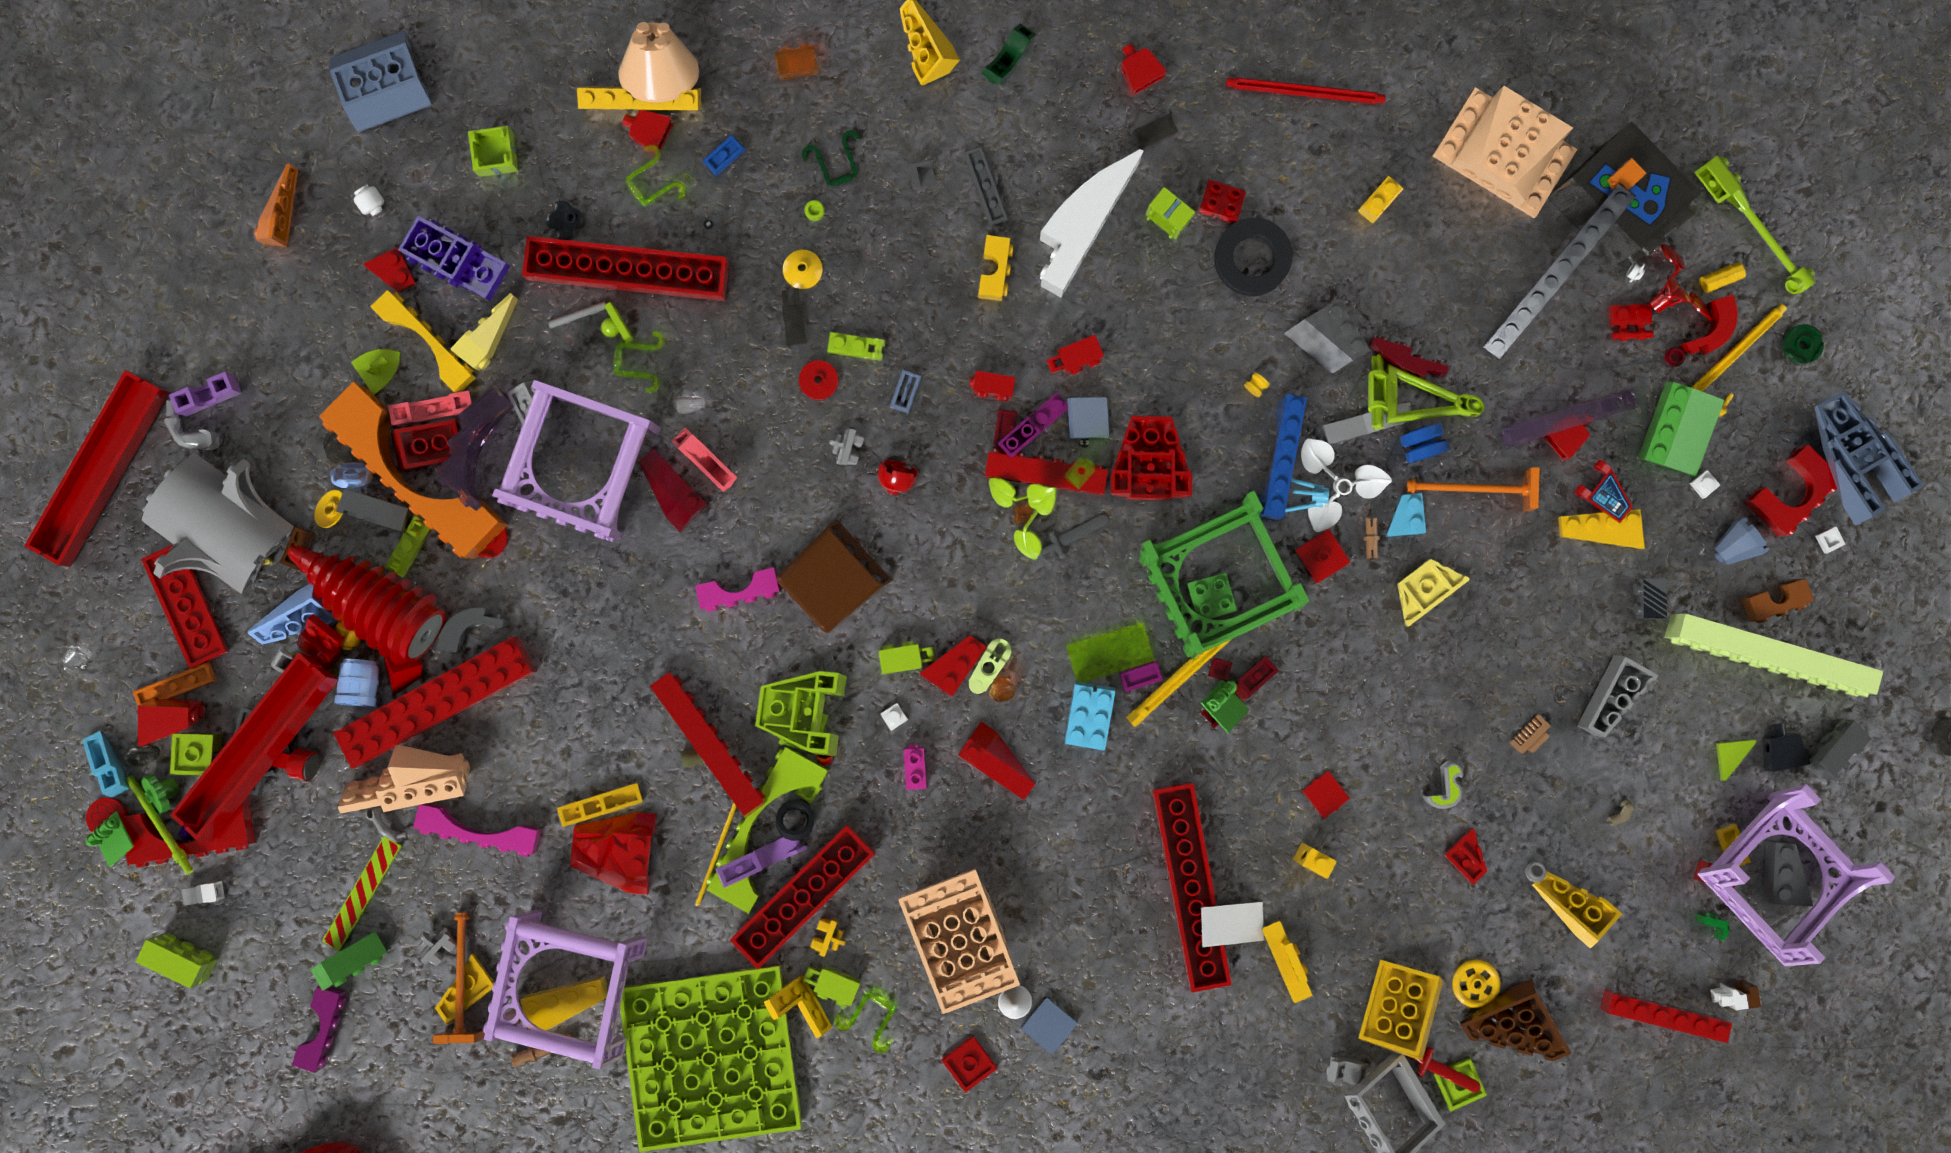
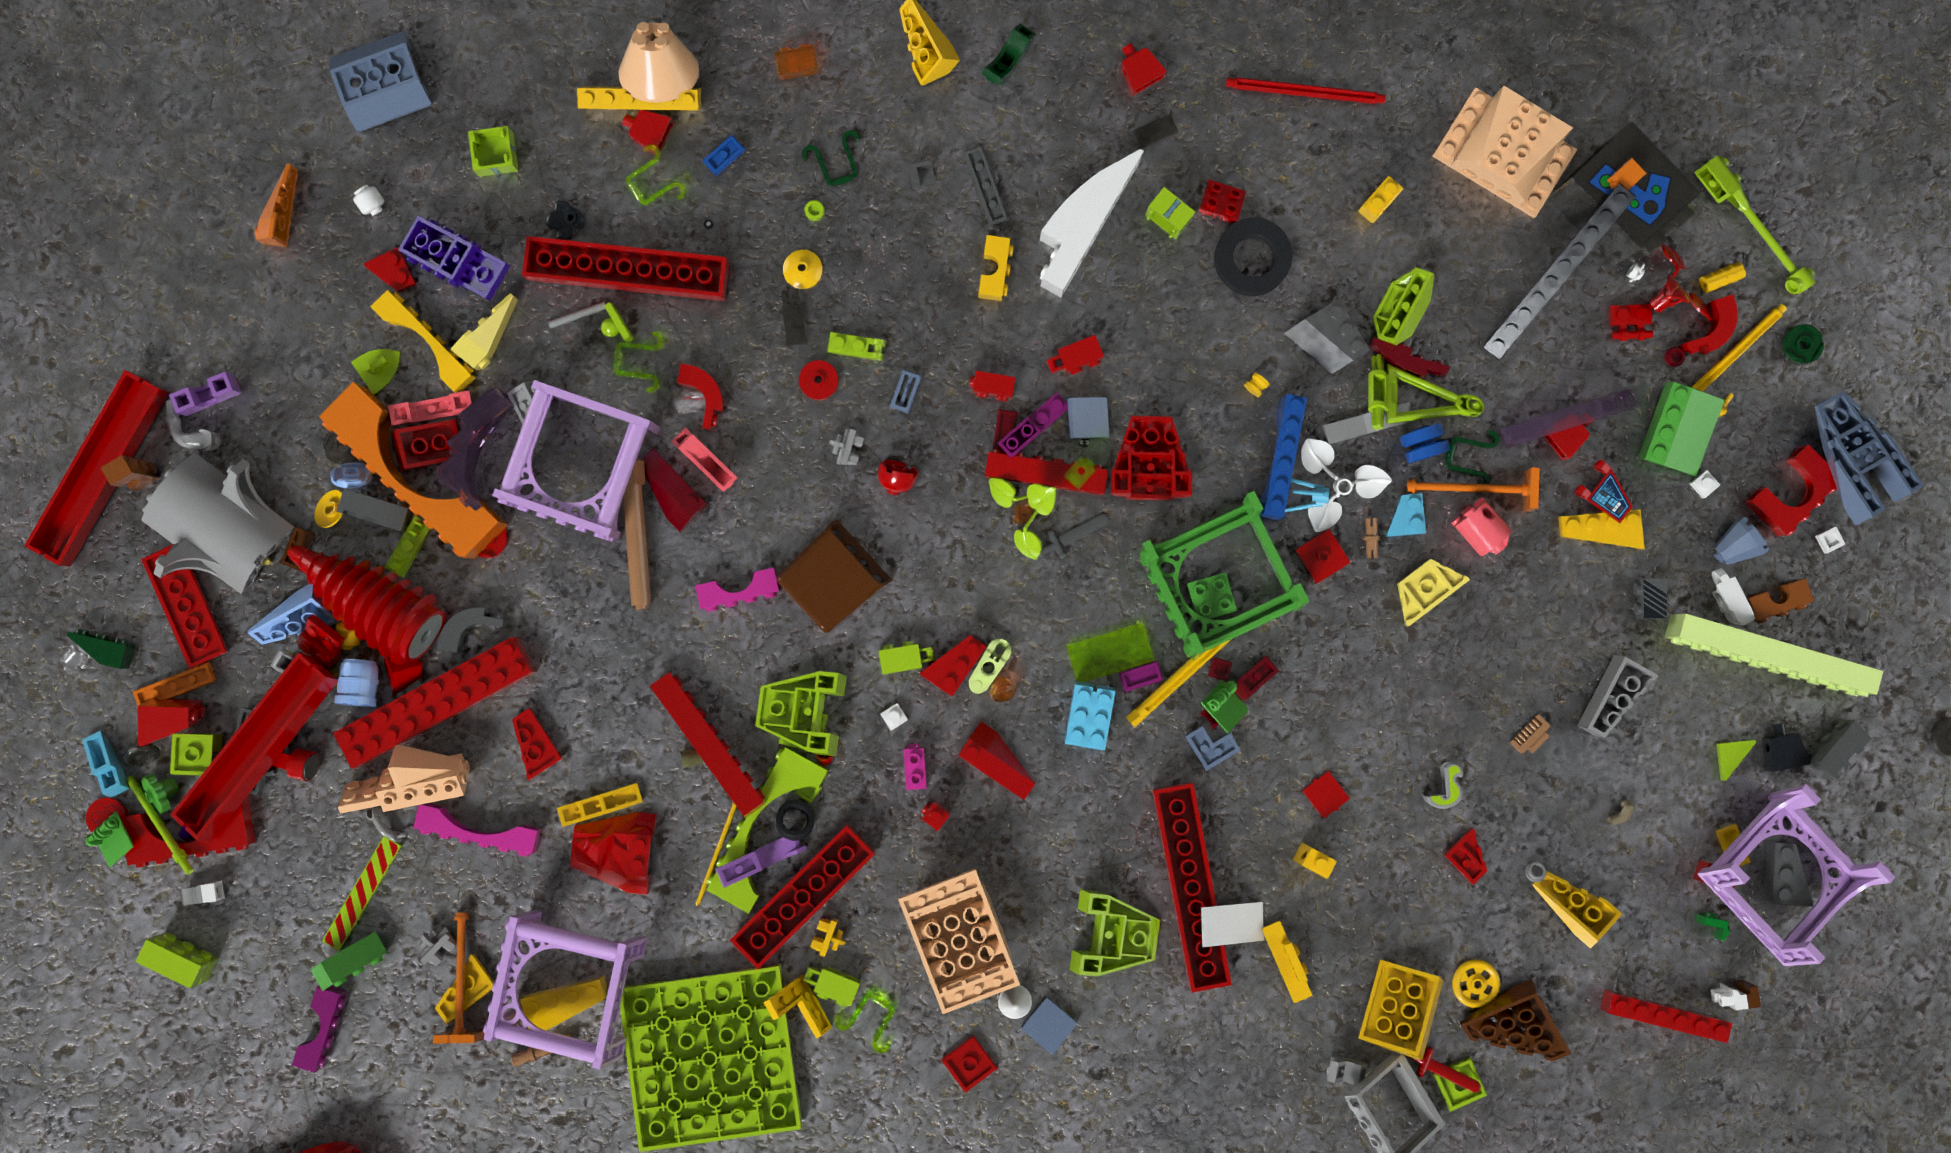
(105, 651): none -> dark green slope
(130, 471): none -> dark orange arch
(535, 744): none -> red wing
(636, 538): none -> medium nougat brick
(697, 378): none -> red arch
(935, 814): none -> red brick
(1119, 938): none -> lime wedge
(1211, 752): none -> sand blue plate
(1403, 306): none -> lime wedge
(1450, 454): none -> dark green piece
(1483, 528): none -> coral cylinder
(1731, 599): none -> white piece

